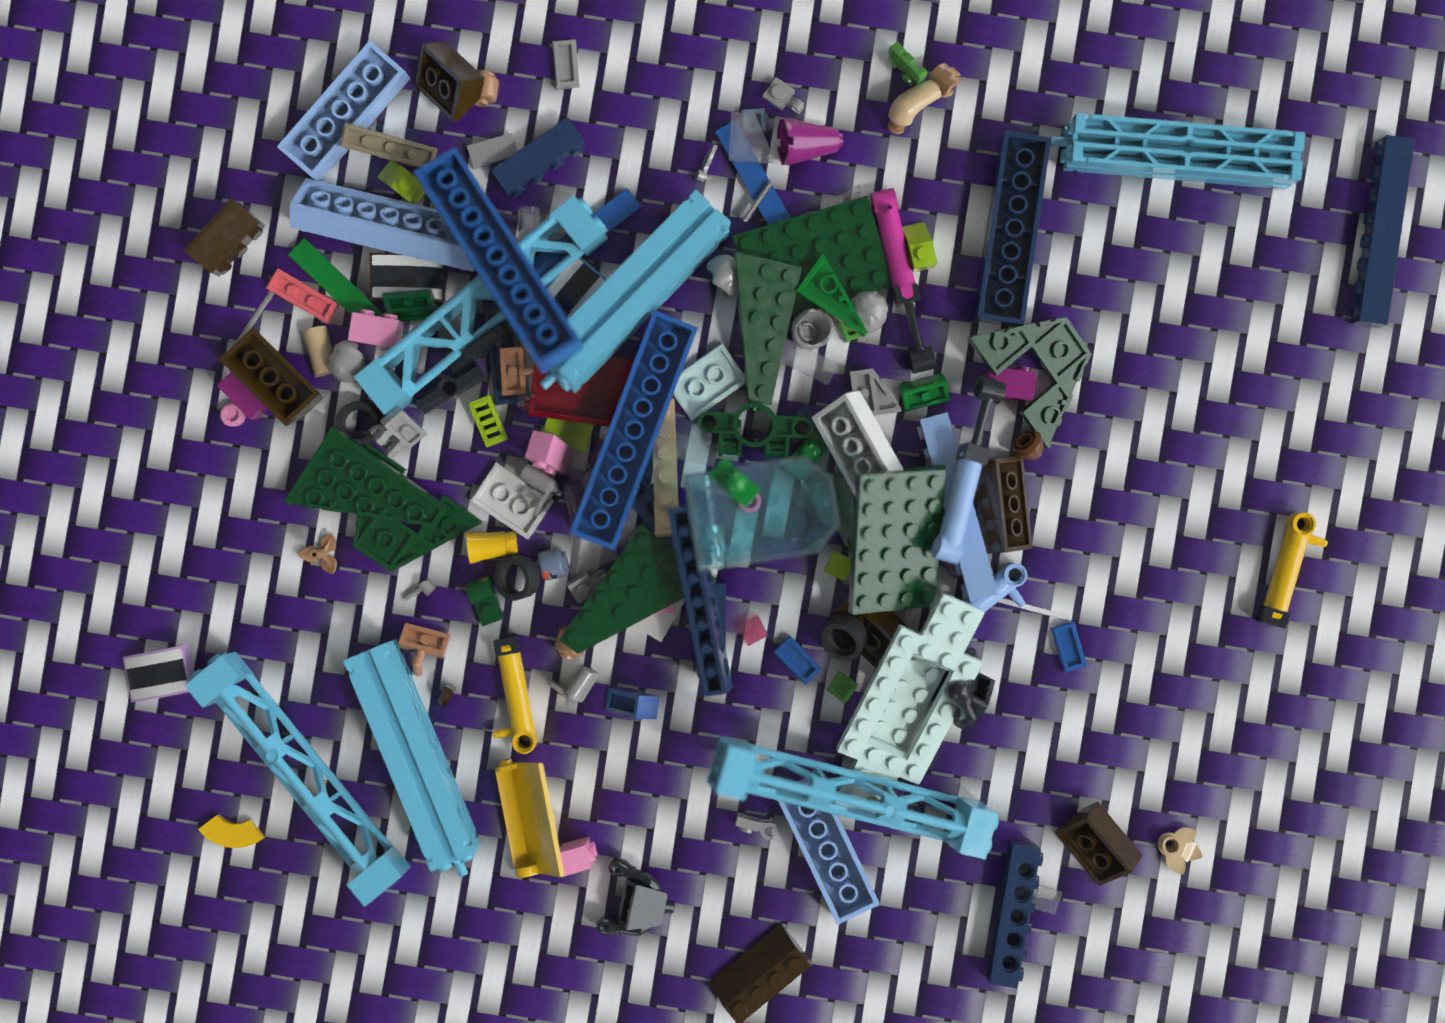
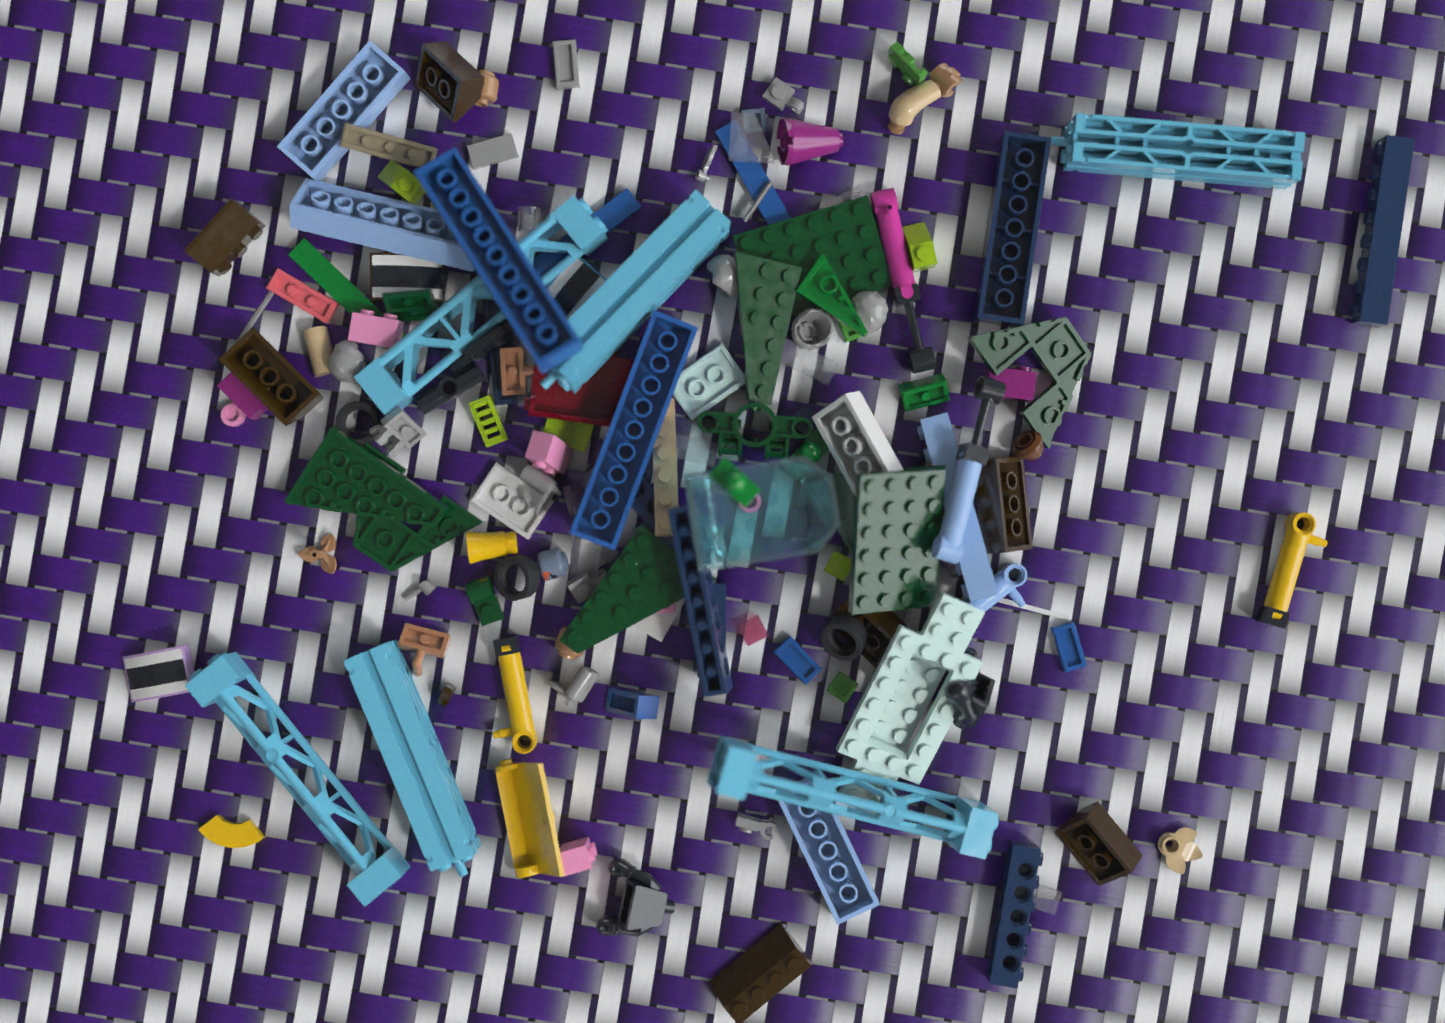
(539, 157): dark blue brick -> none
(873, 391): light grey wing -> none

